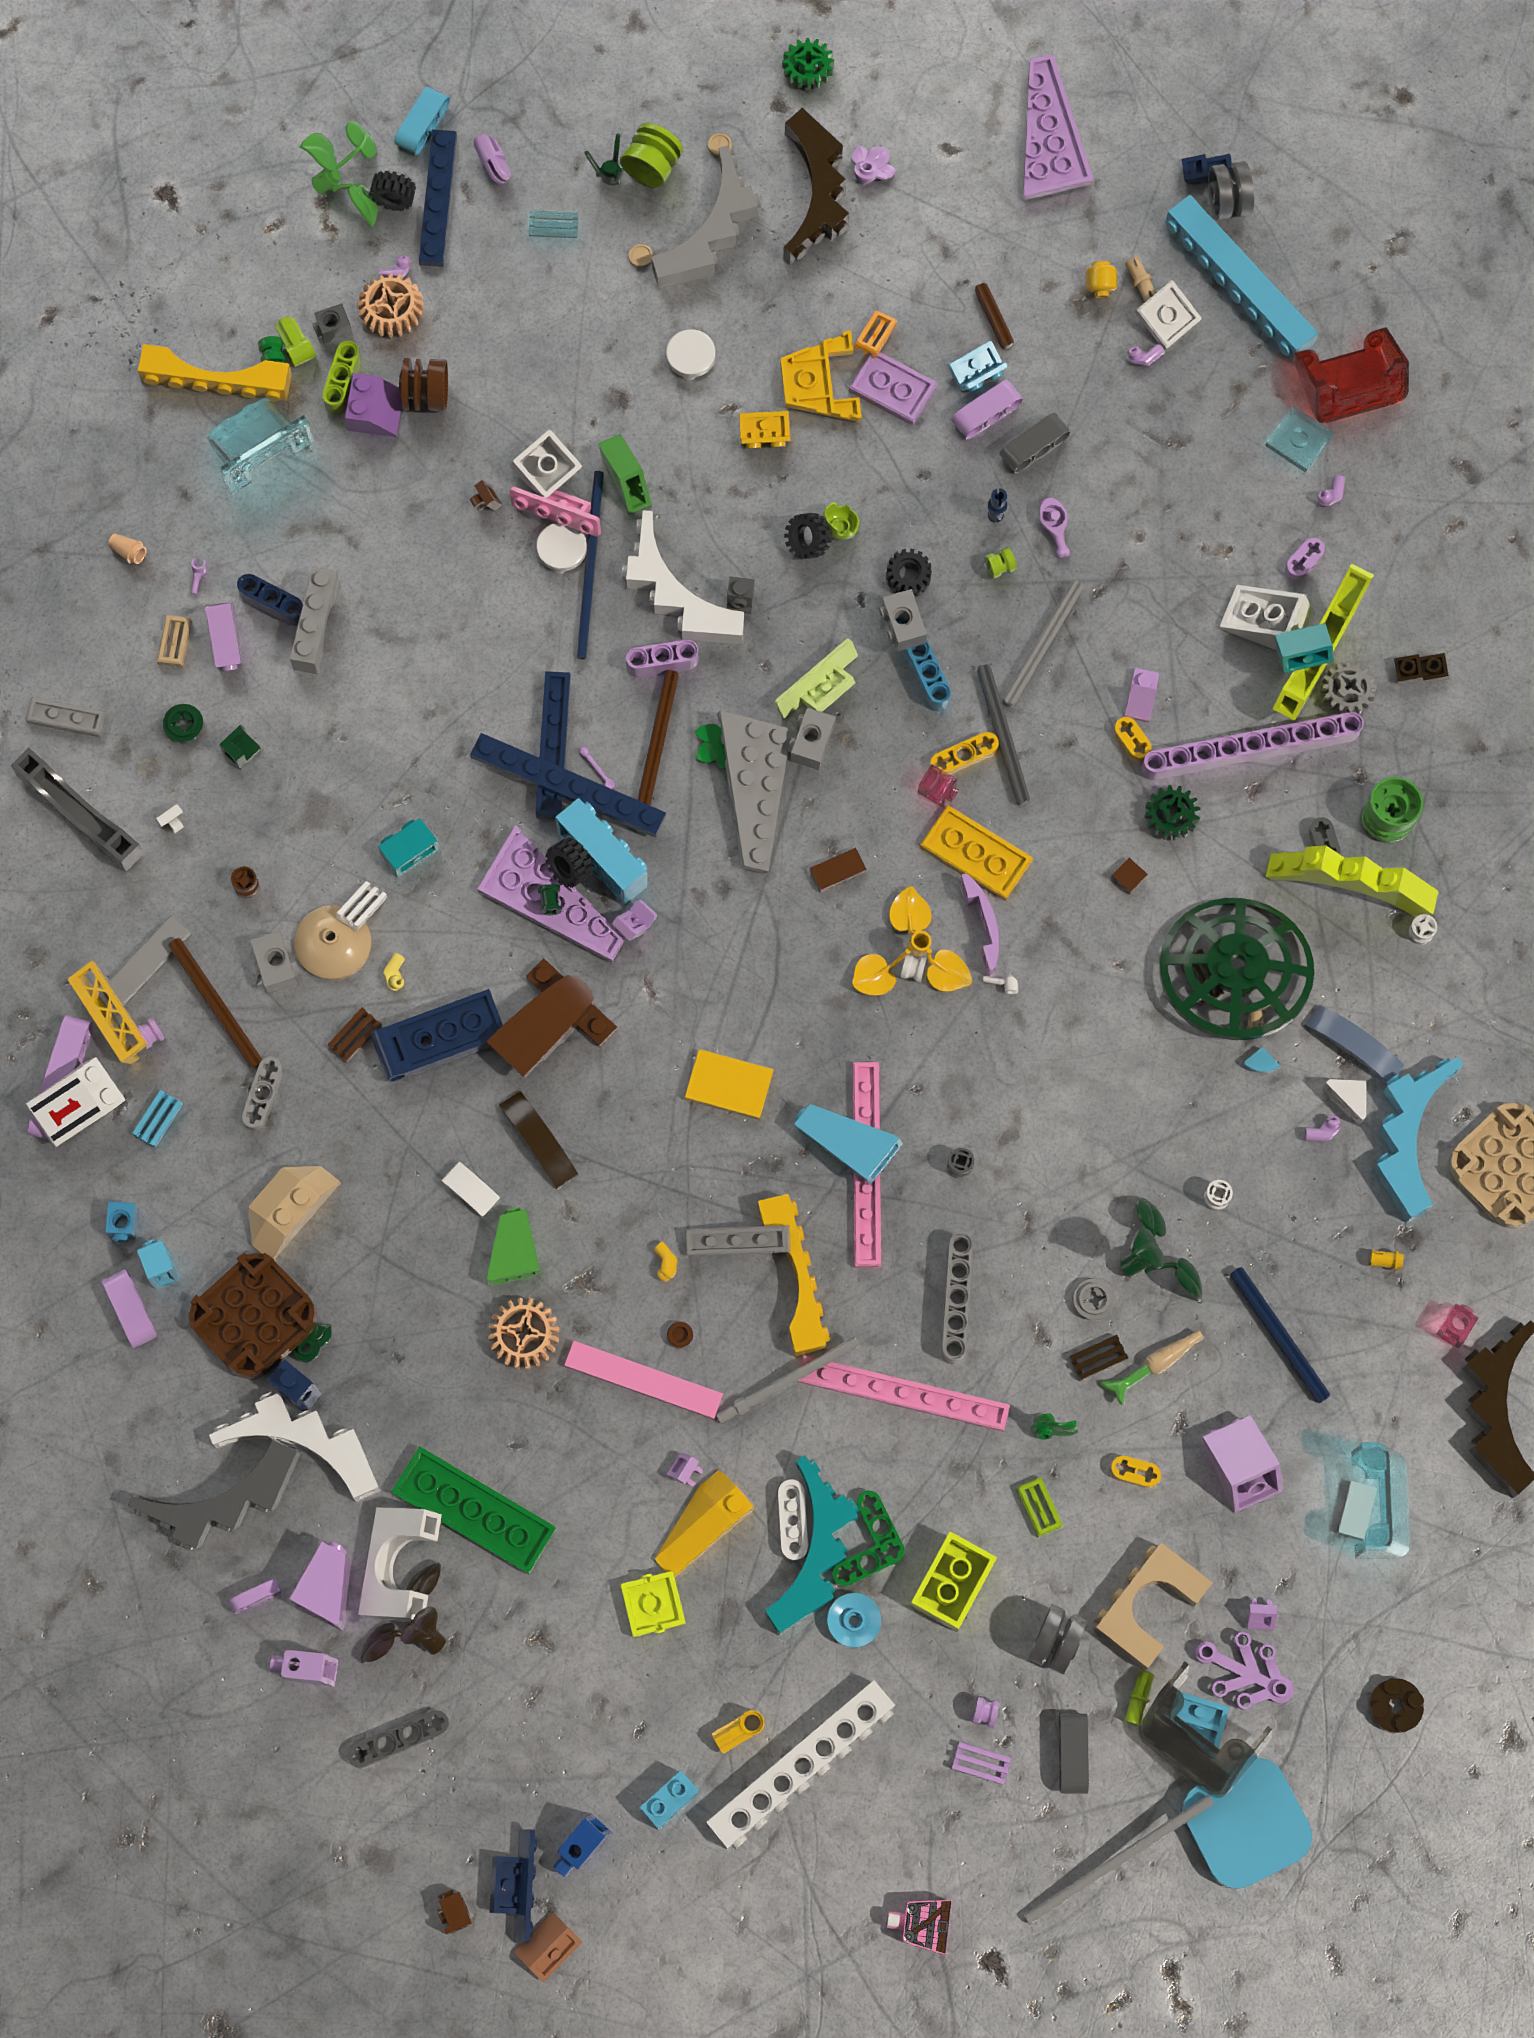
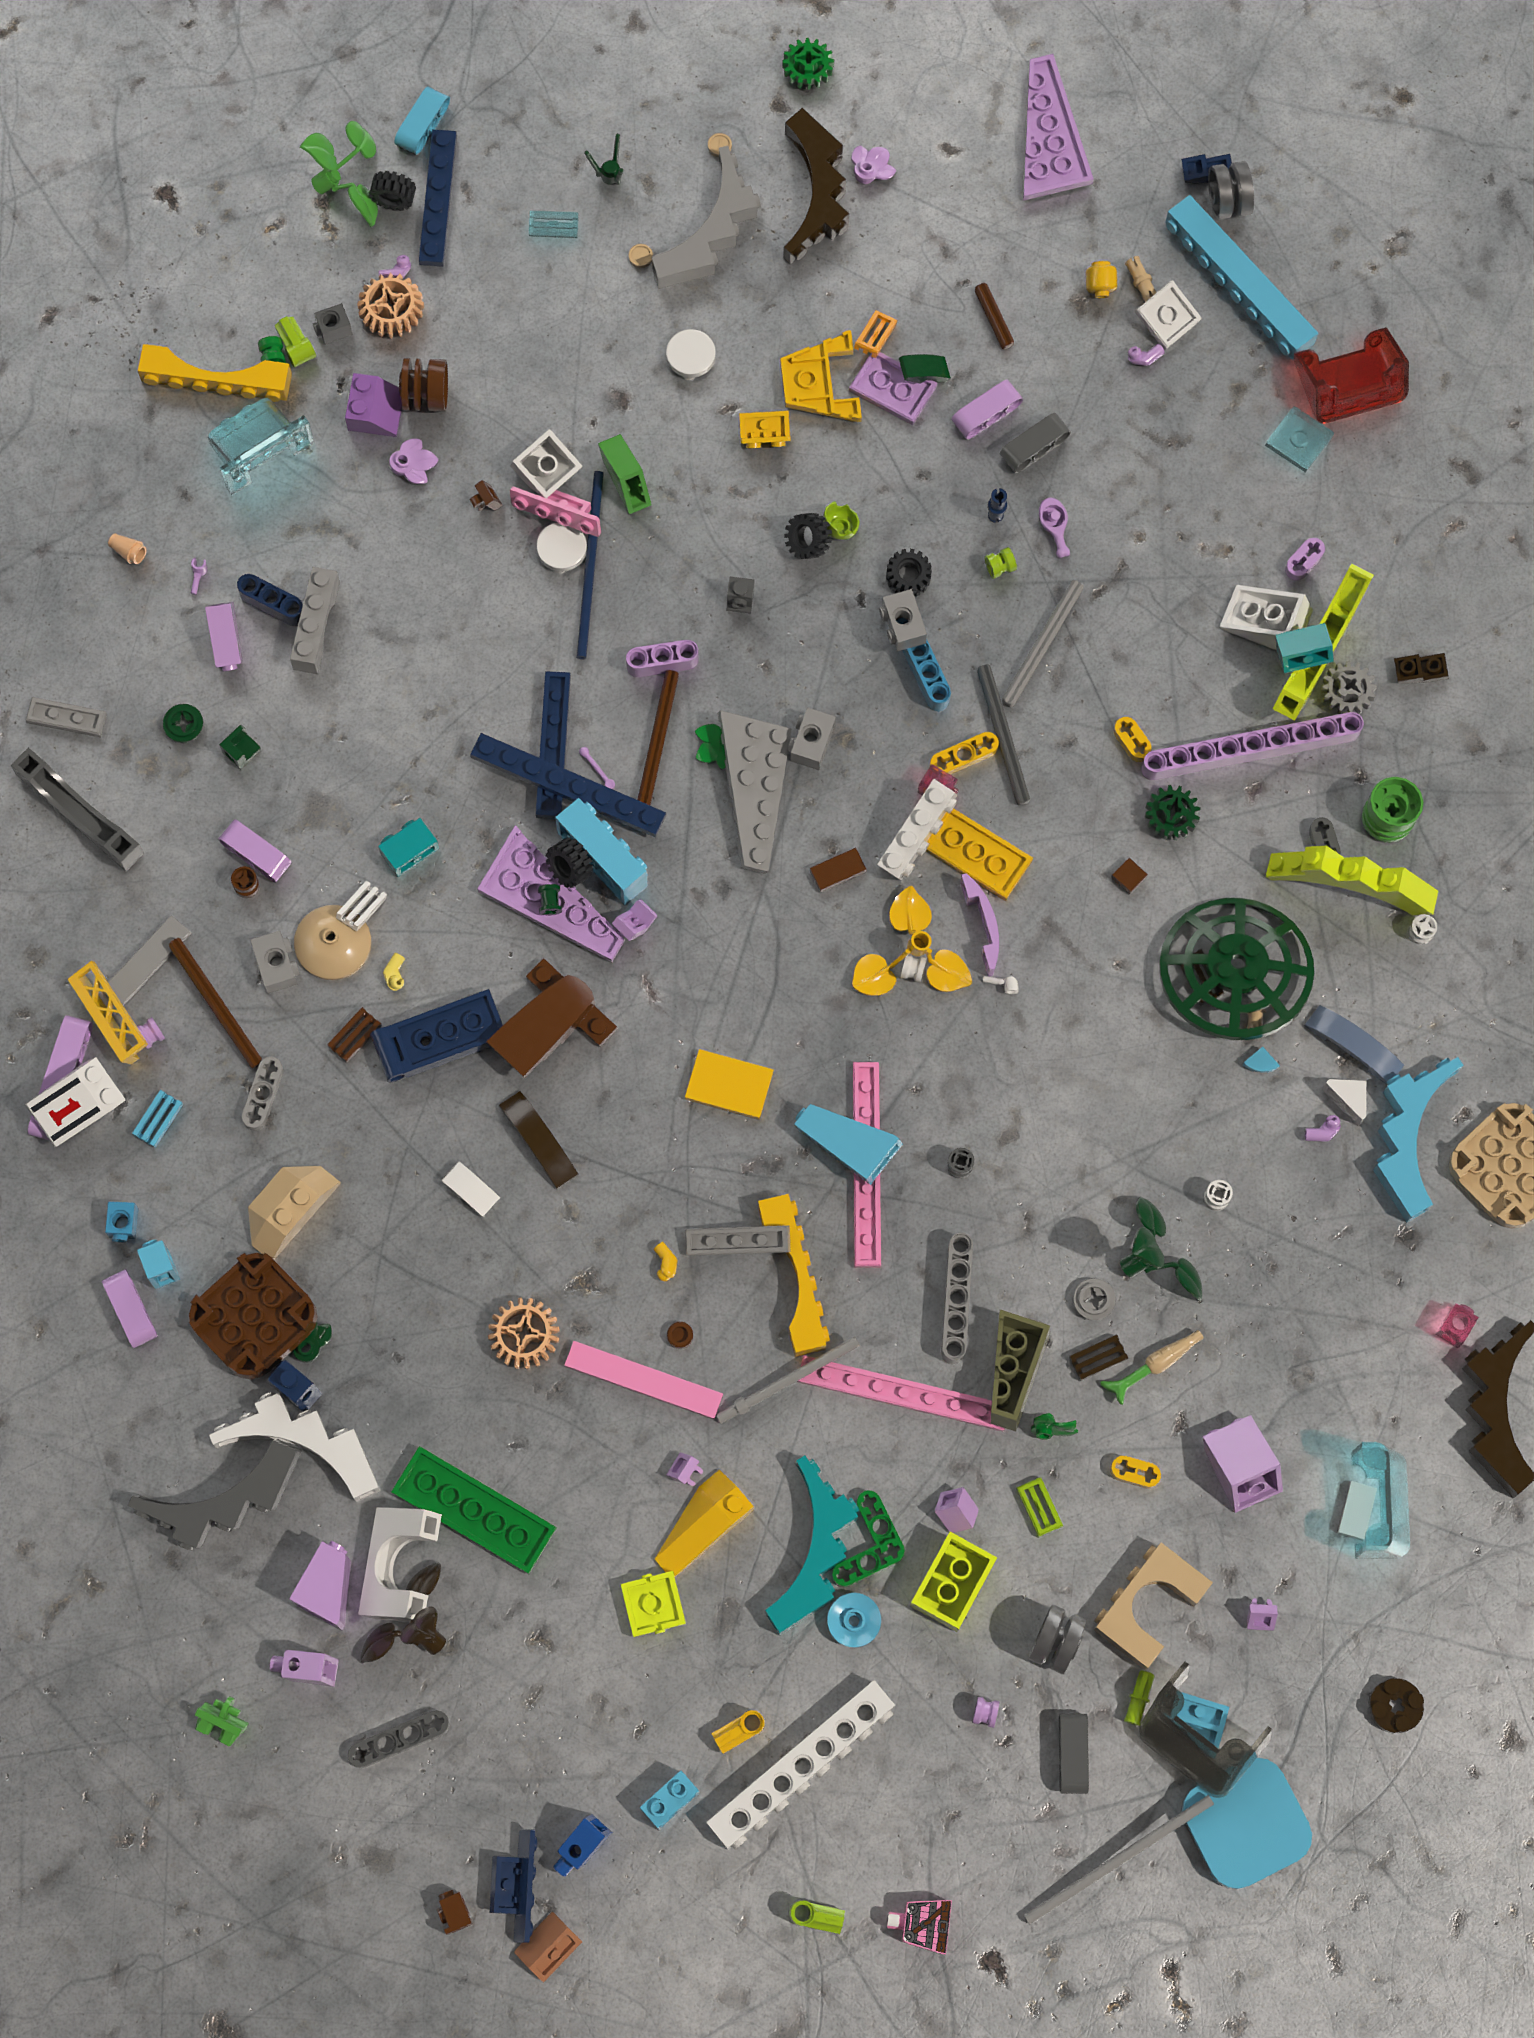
(170, 817): white tile -> none
(184, 641): tan tile -> none
(223, 1716): none -> bright green hips
(255, 851): none -> lavender beam
(255, 1596): lavender beam -> none
(341, 367): lime beam -> none
(416, 461): none -> lavender plate
(492, 158): lavender arm -> none
(513, 1249): bright green slope -> none
(651, 155): lime wheel -> none
(696, 617): white arch -> none
(797, 1508): white plate -> none
(819, 1917): none -> lime piece
(822, 683): yellowish green bracket -> none
(917, 830): none -> white brick
(921, 367): none -> dark green slope
(956, 1510): none -> lavender panel
(959, 1756): lavender tile -> none
(976, 367): bracket -> none
(1018, 1357): none -> olive wedge
(1142, 695): lavender slope -> none
(1248, 1673): lavender plant -> none
(1280, 1335): dark blue axle -> none
(1333, 495): lavender arm -> none
(1387, 1259): yellow pin -> none

